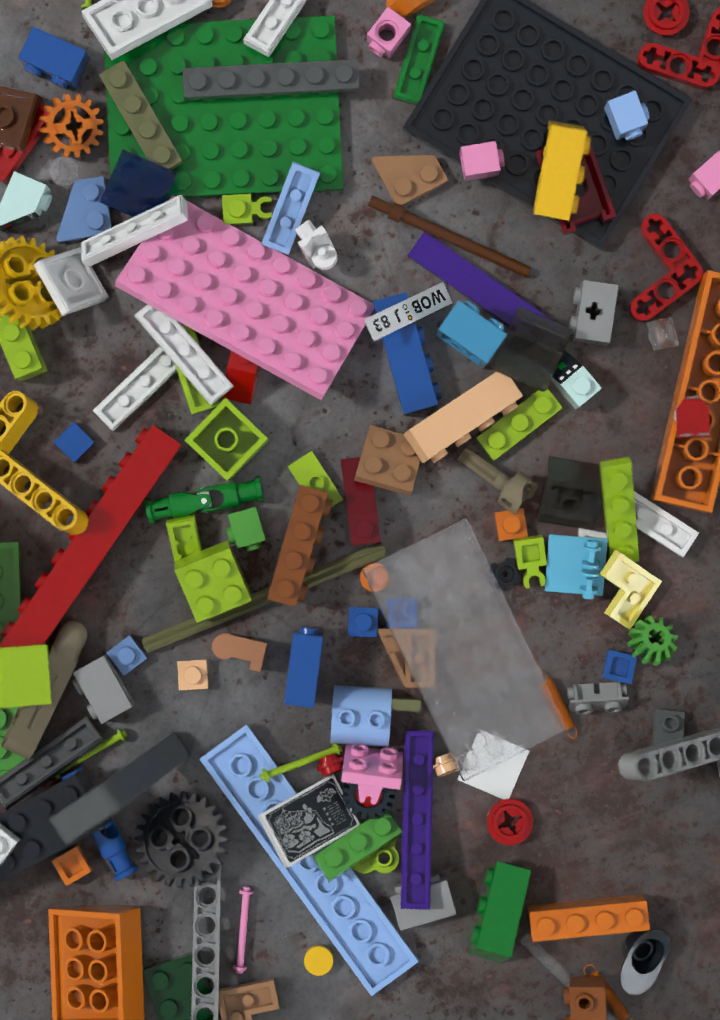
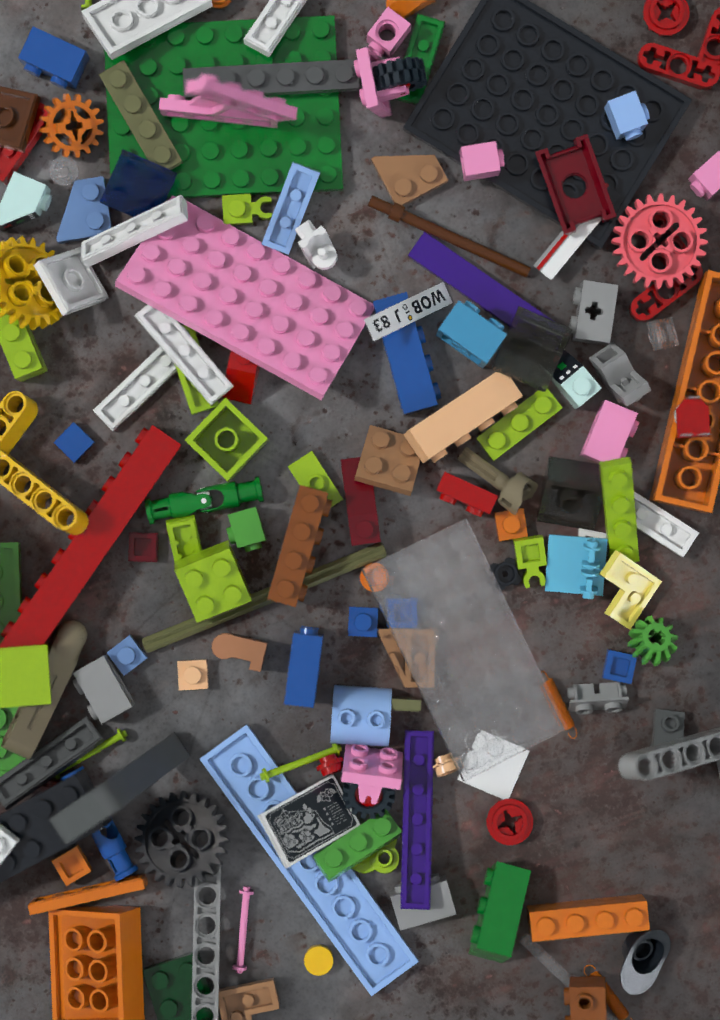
(87, 894): none -> orange tile
(143, 547): none -> dark red tile
(227, 104): none -> bright pink plate
(387, 79): none -> plate
(476, 498): none -> red piece
(561, 170): yellow wedge -> none
(565, 245): none -> white sticker
(610, 432): none -> bright pink brick
(618, 375): none -> light grey brick
(641, 223): none -> coral gear

